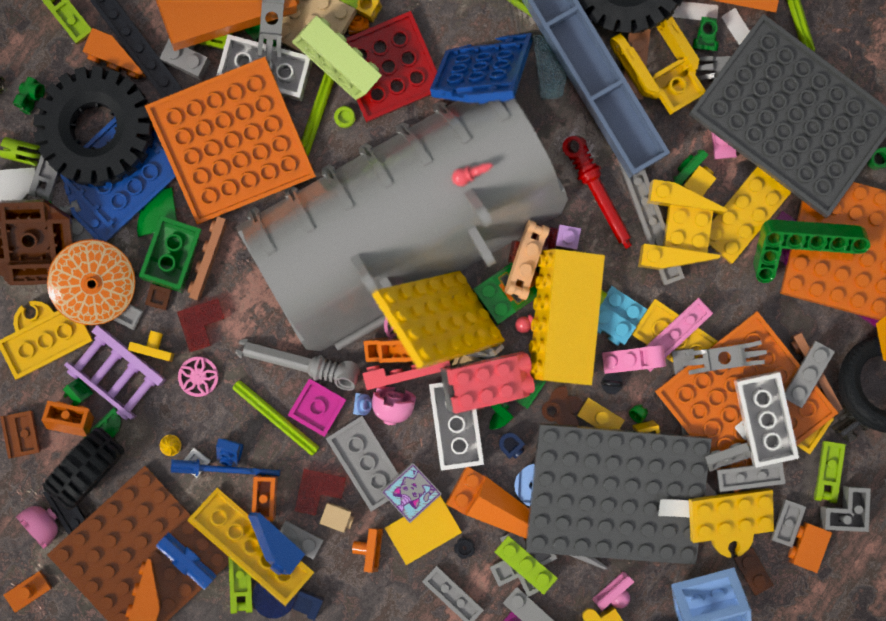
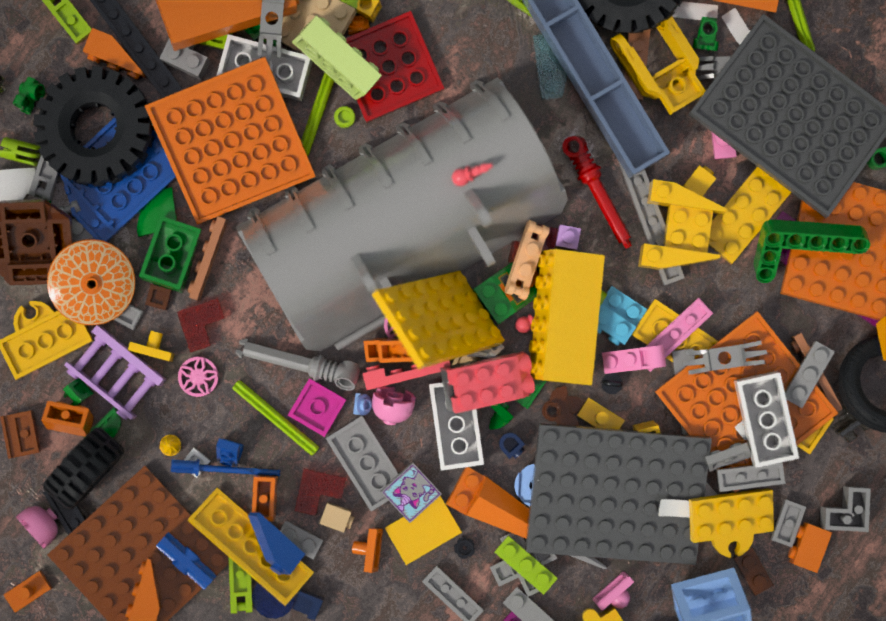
(483, 71): blue plate -> none
(638, 413): green hinge -> none
(689, 165): green tile -> none
(829, 471): lime plate -> none

